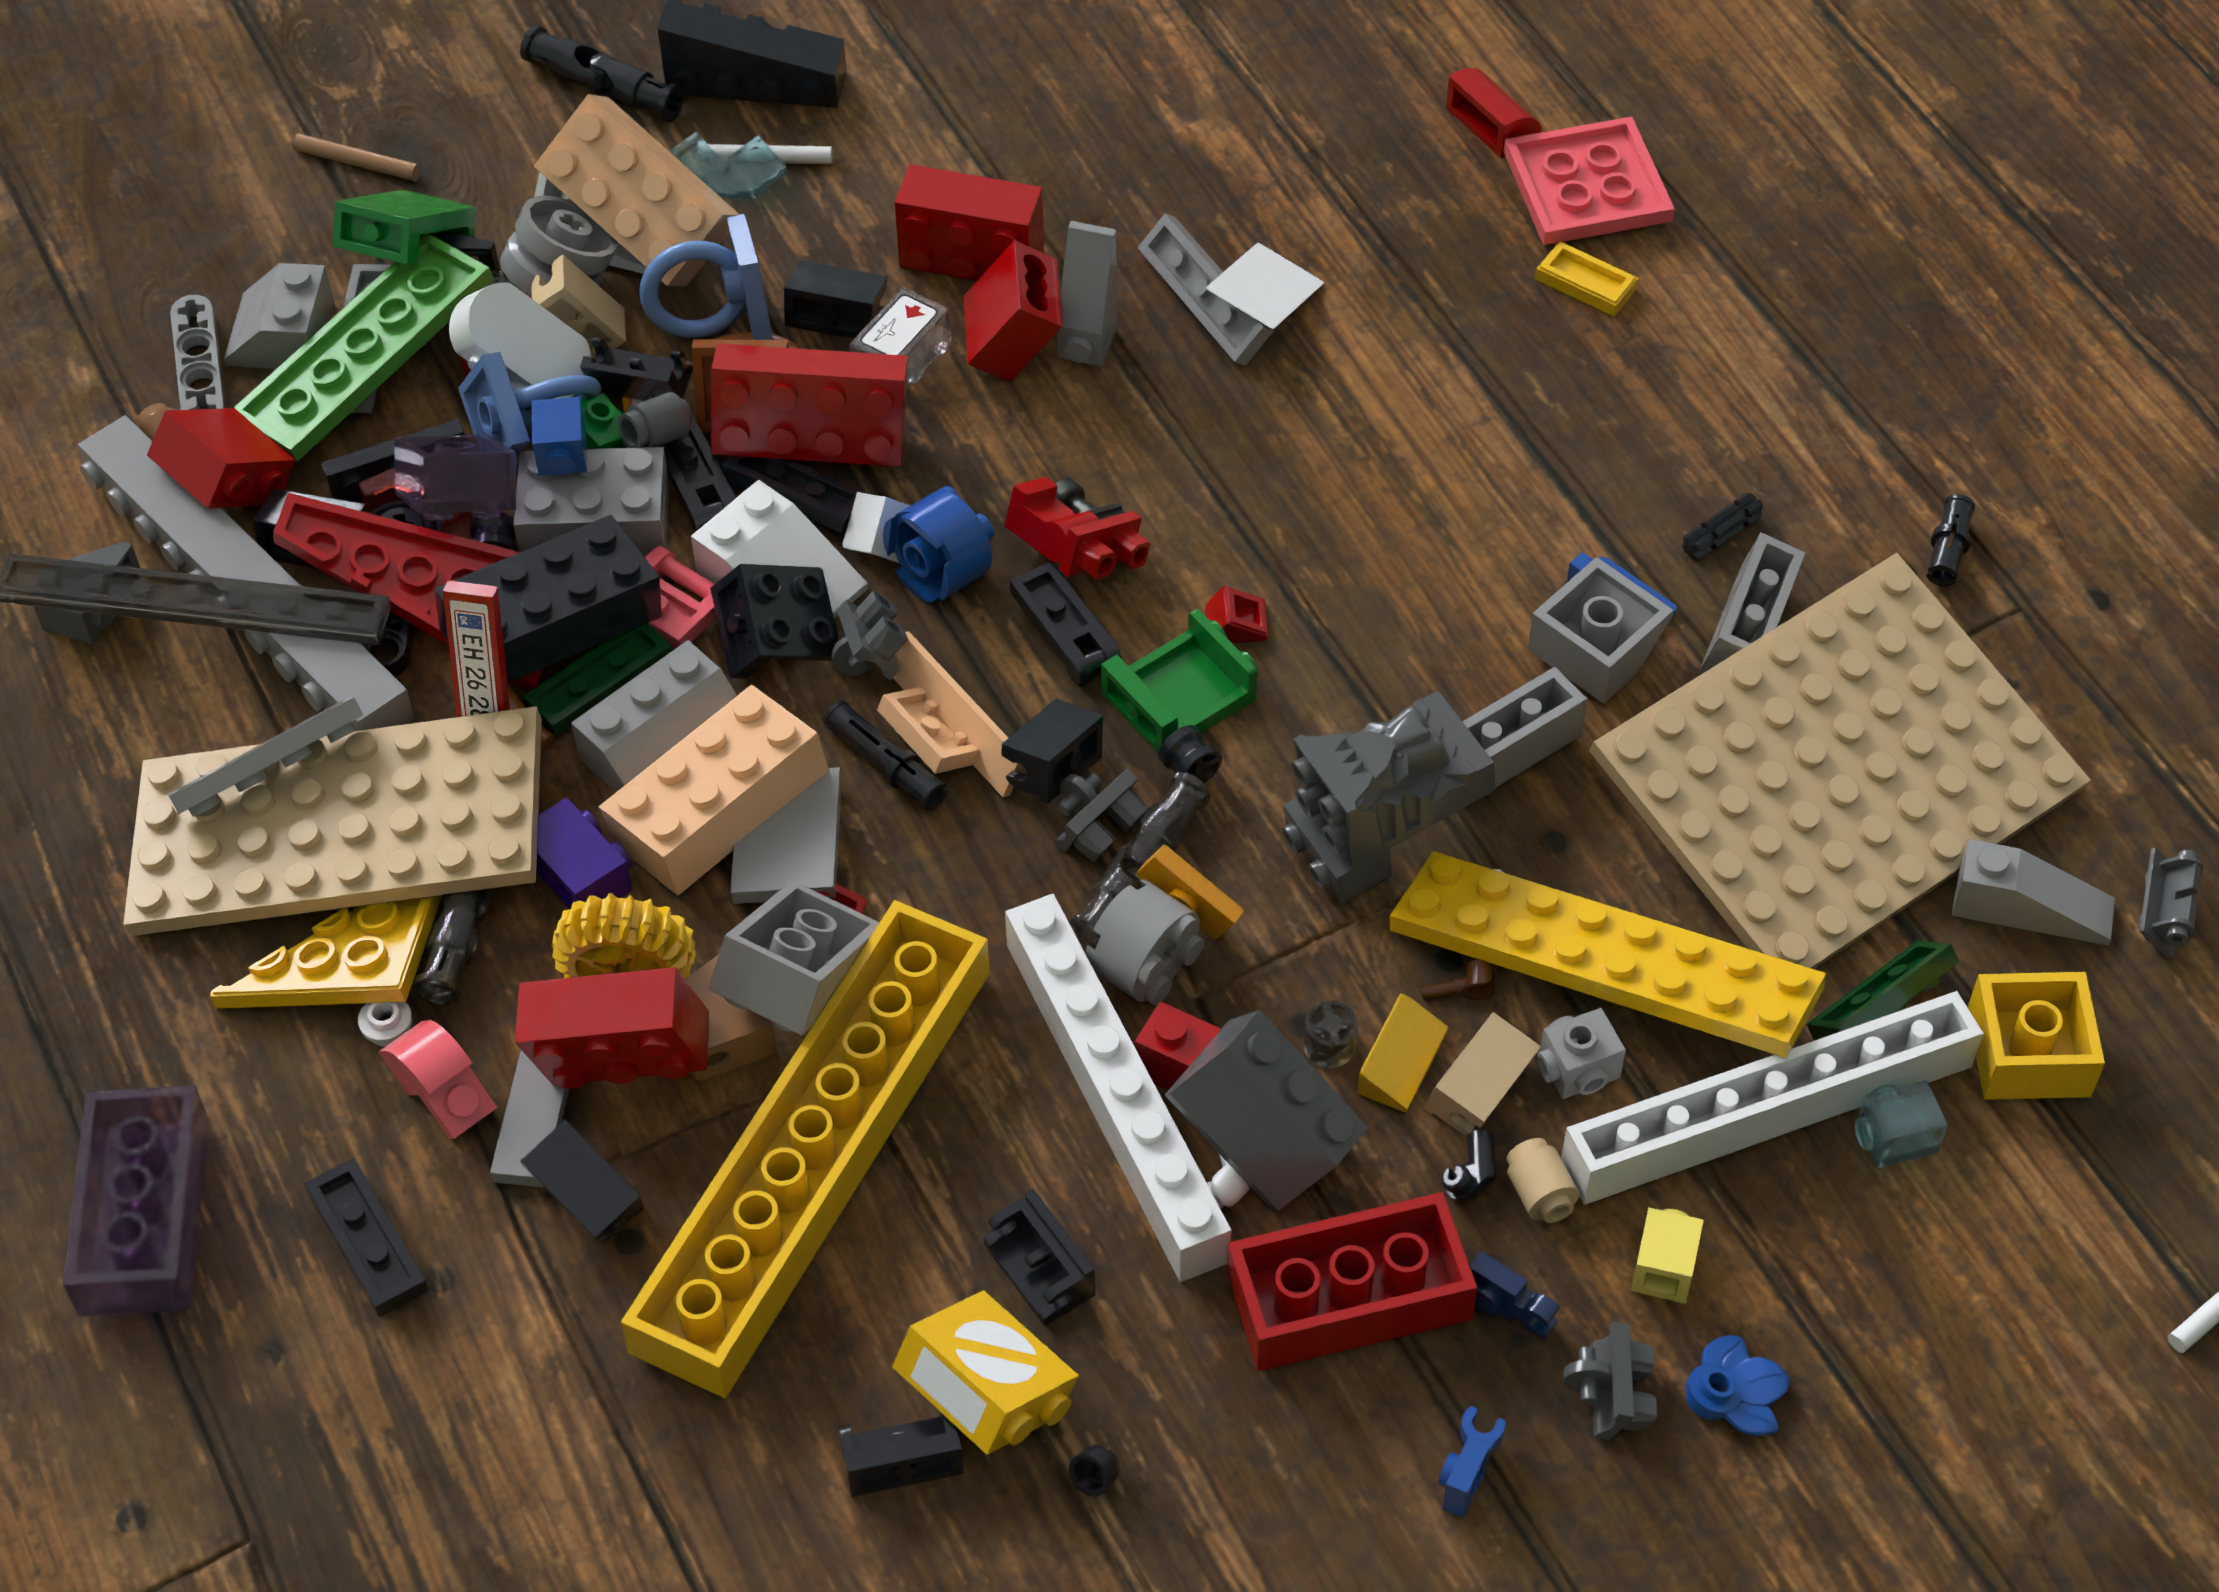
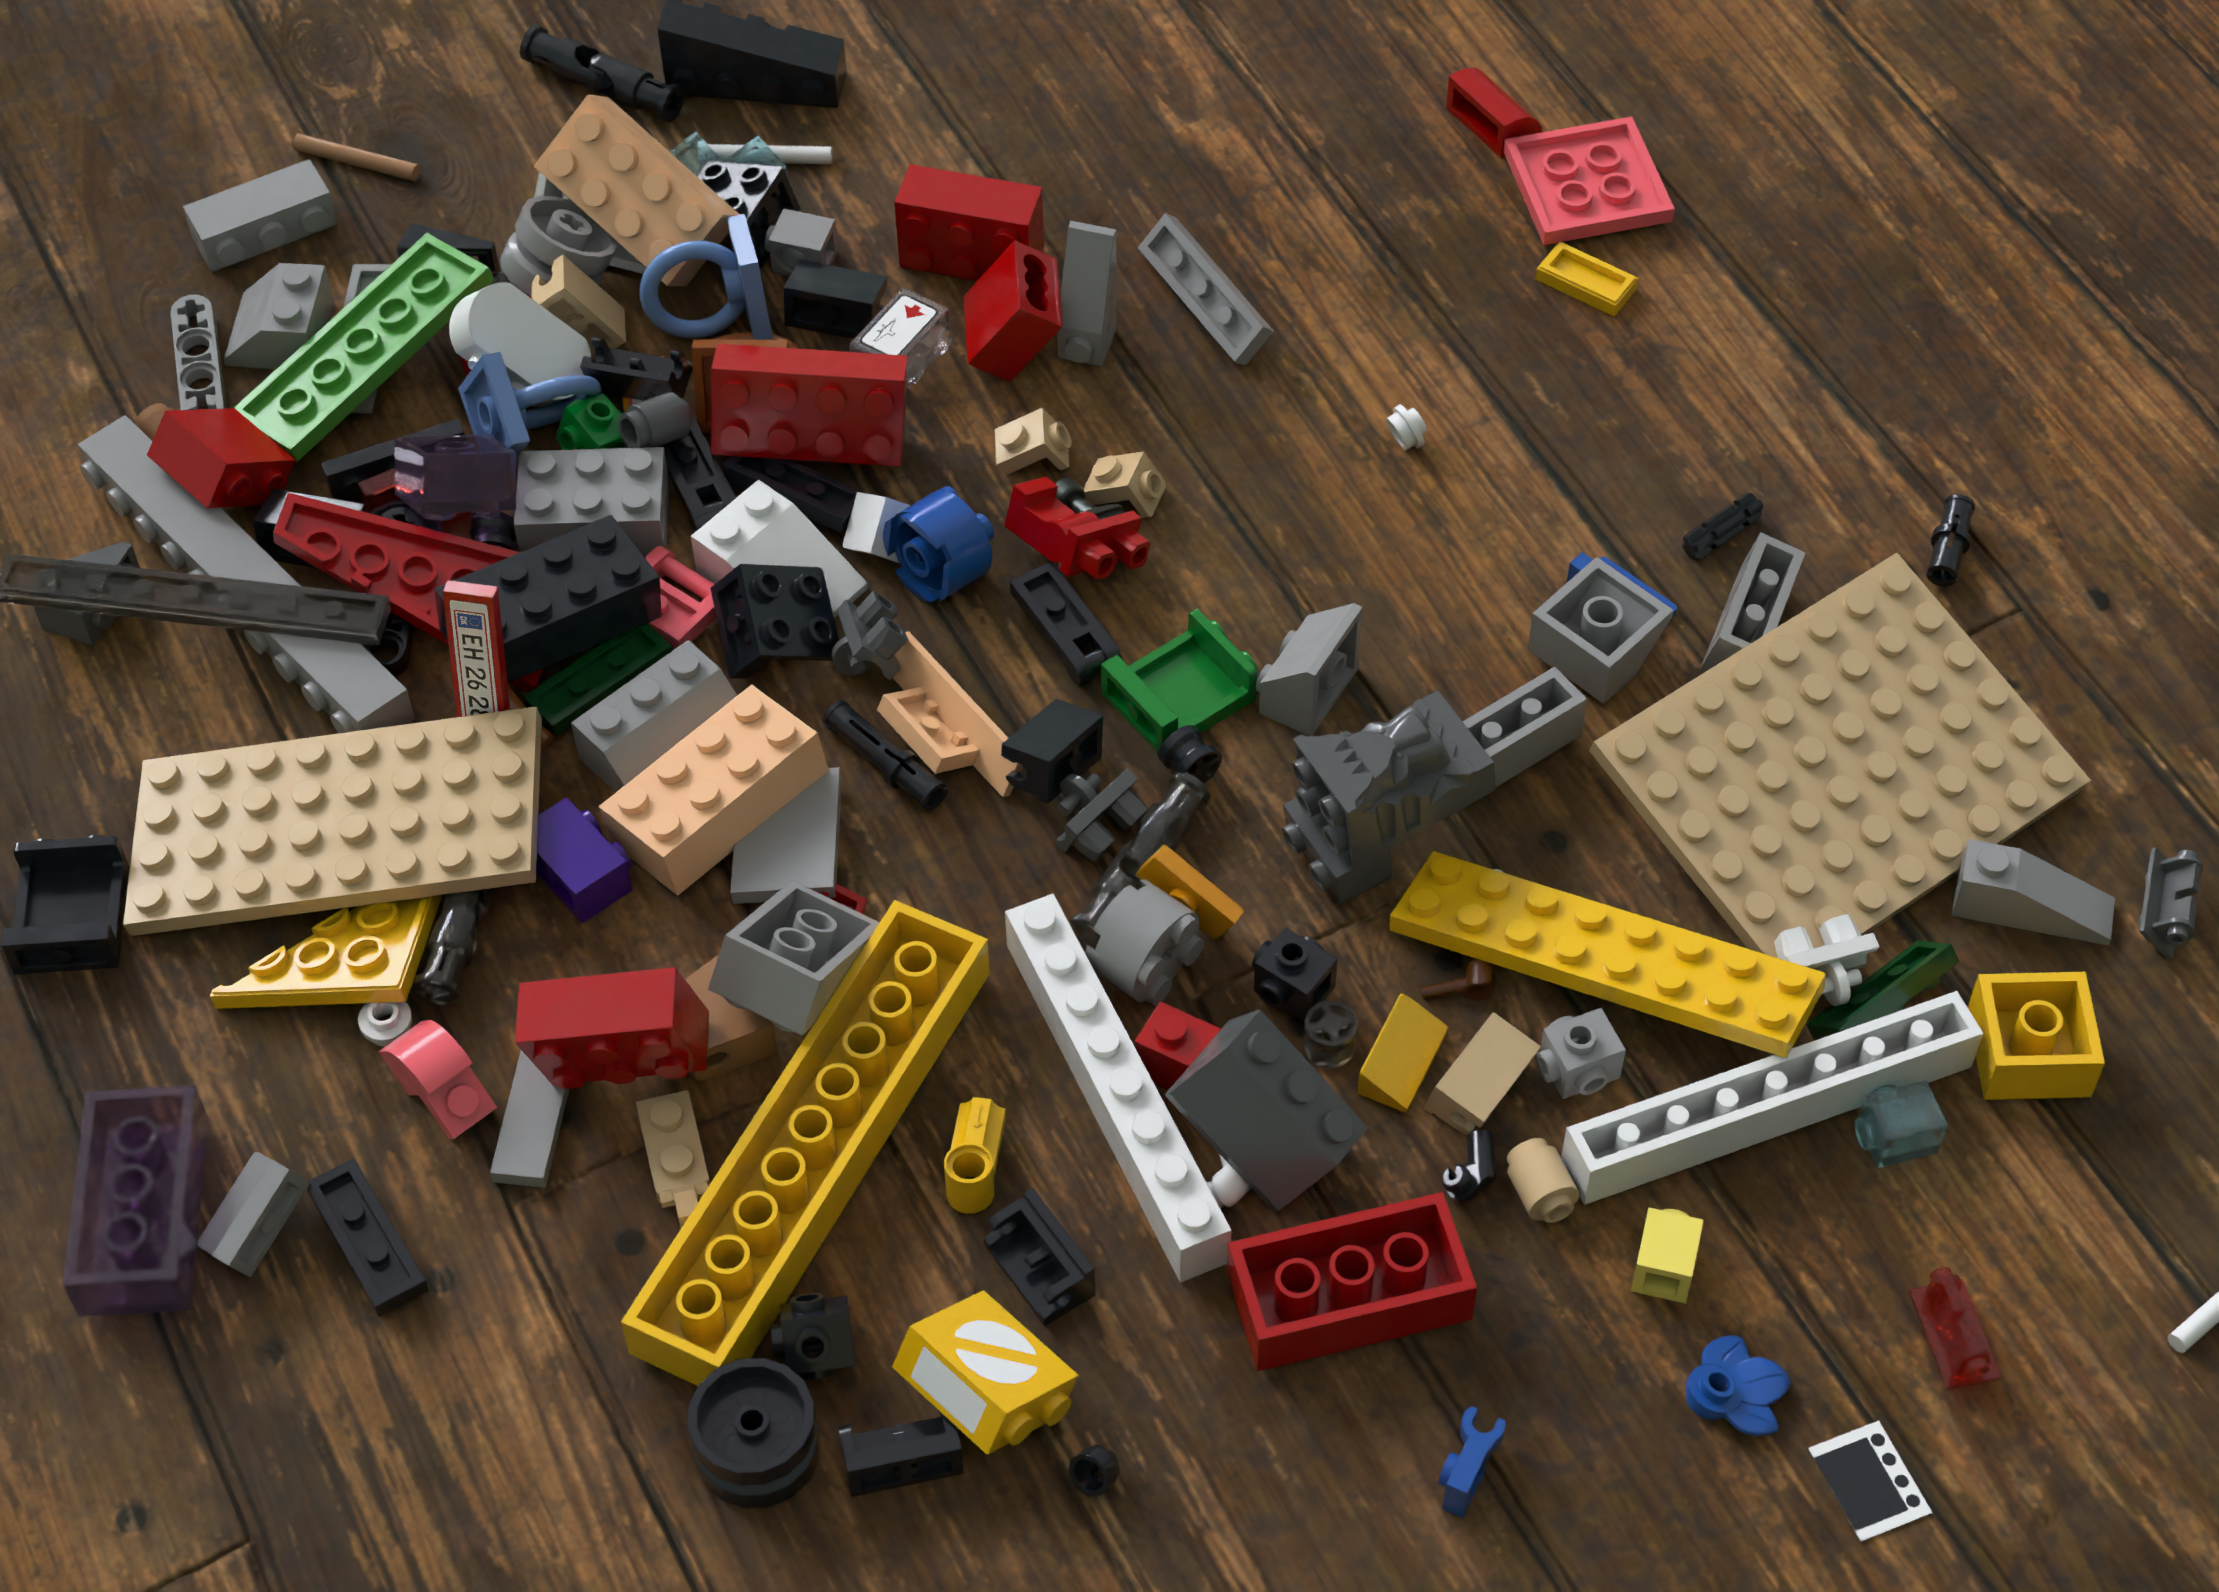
(67, 905): none -> black panel
(248, 767): light grey plate -> none
(252, 1213): none -> light grey panel
(260, 215): none -> light grey brick
(392, 222): green panel -> none
(559, 436): blue brick -> none
(583, 1182): black hinge -> none
(621, 937): yellow gear -> none
(674, 1151): none -> tan hinge
(752, 191): none -> black bracket
(754, 1432): none -> black wheel
(800, 238): none -> light grey brick
(814, 1335): none -> black brick
(974, 1154): none -> yellow piece
(1031, 440): none -> tan bracket
(1126, 478): none -> tan bracket
(1239, 615): red slope -> none
(1265, 285): white sticker -> none
(1293, 973): none -> black brick
(1312, 669): none -> light grey slope
(1407, 427): none -> white plate
(1506, 1294): dark blue plate -> none
(1606, 1382): dark grey hips -> none
(1839, 958): none -> white hips
(1870, 1480): none -> black sticker
(1954, 1331): none -> clear red hinge

